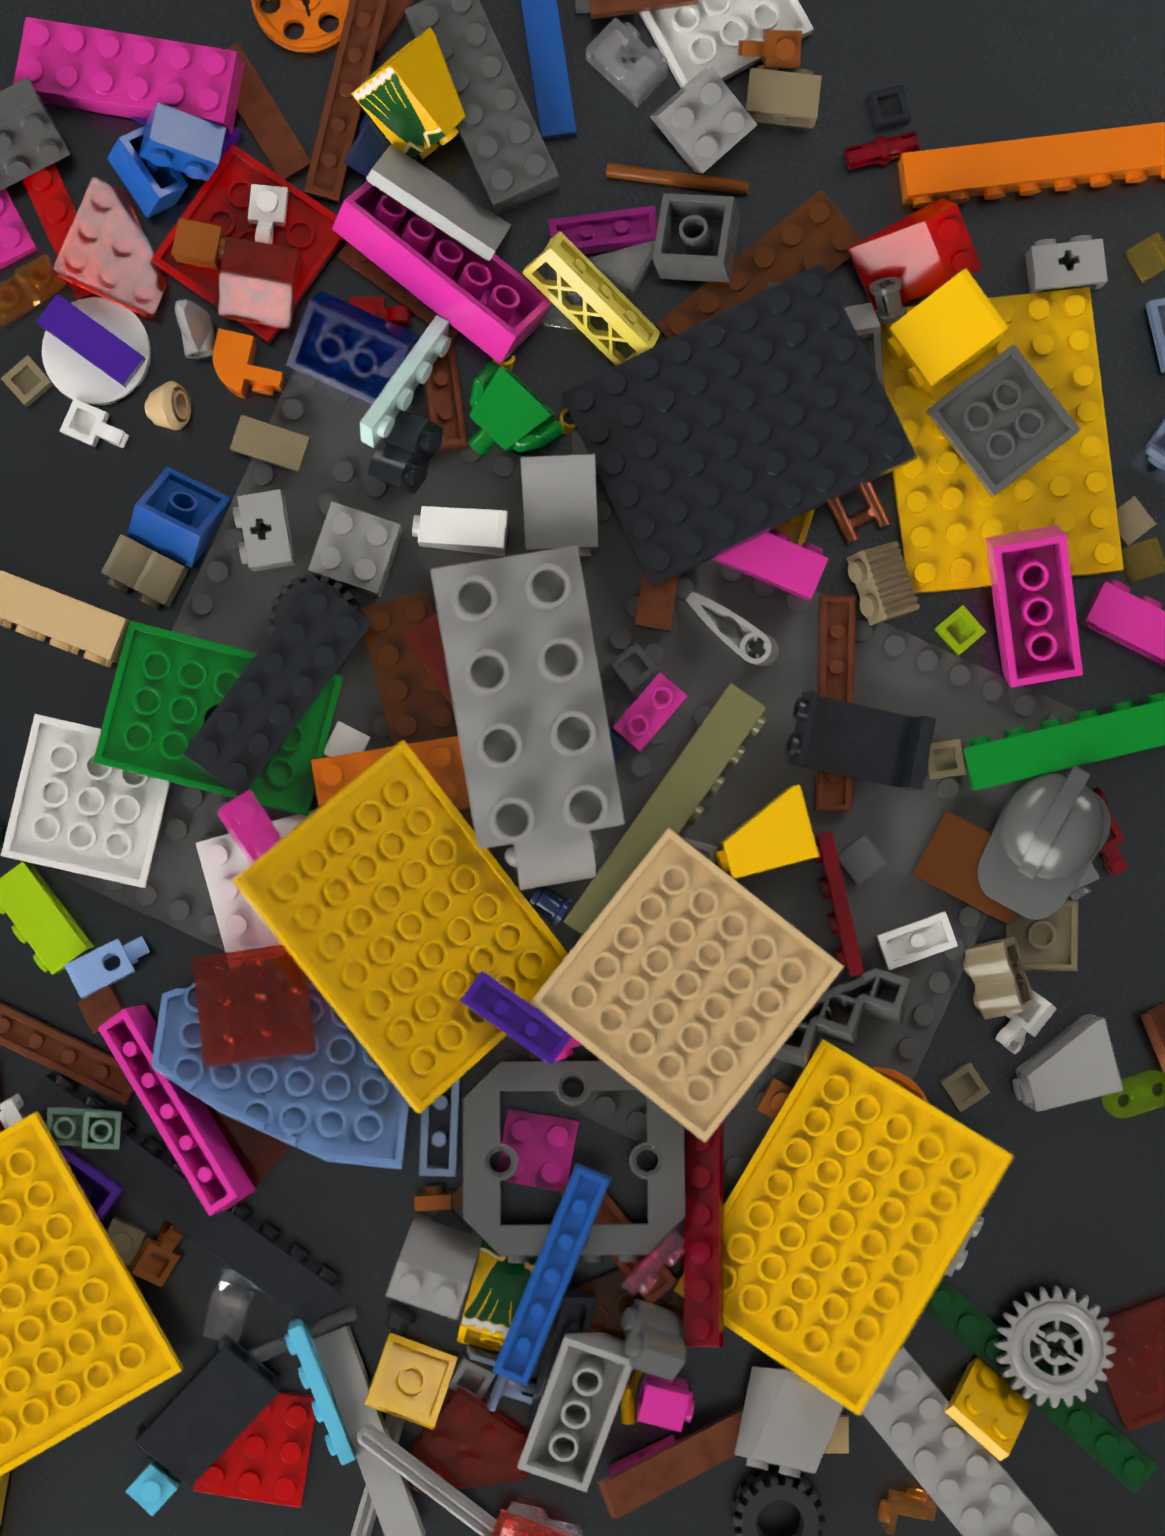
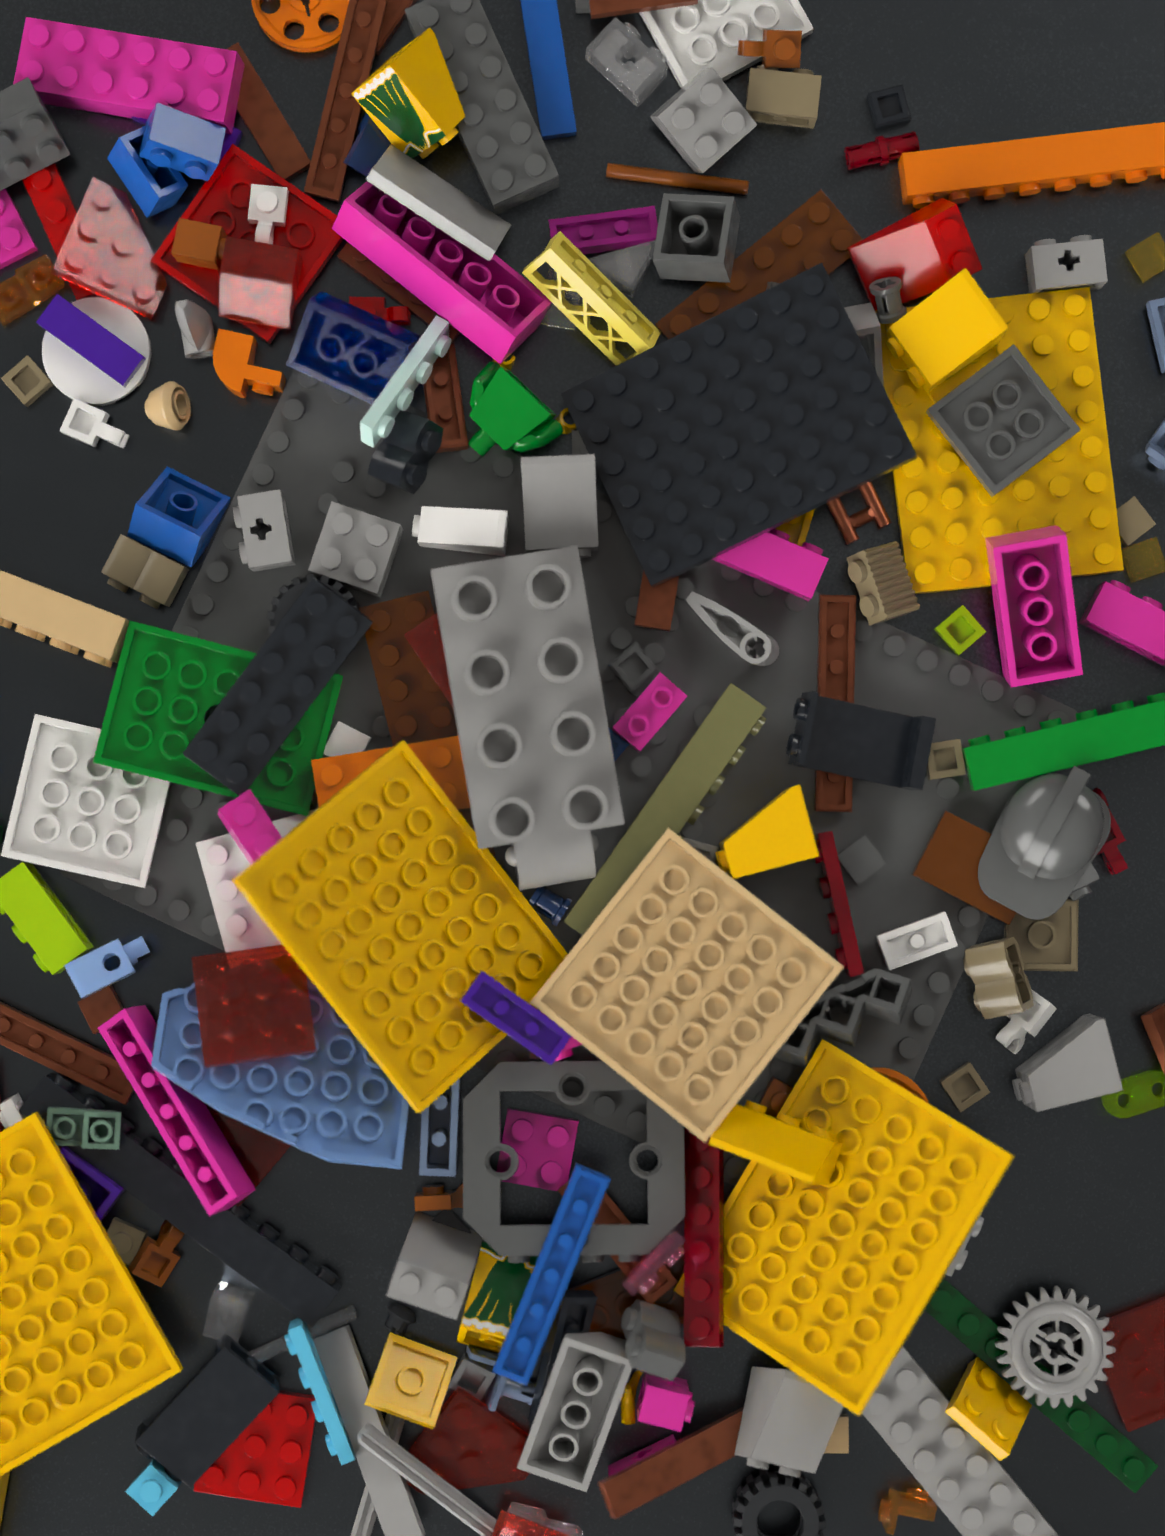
(270, 443): dark tan tile -> none
(778, 1143): none -> yellow slope

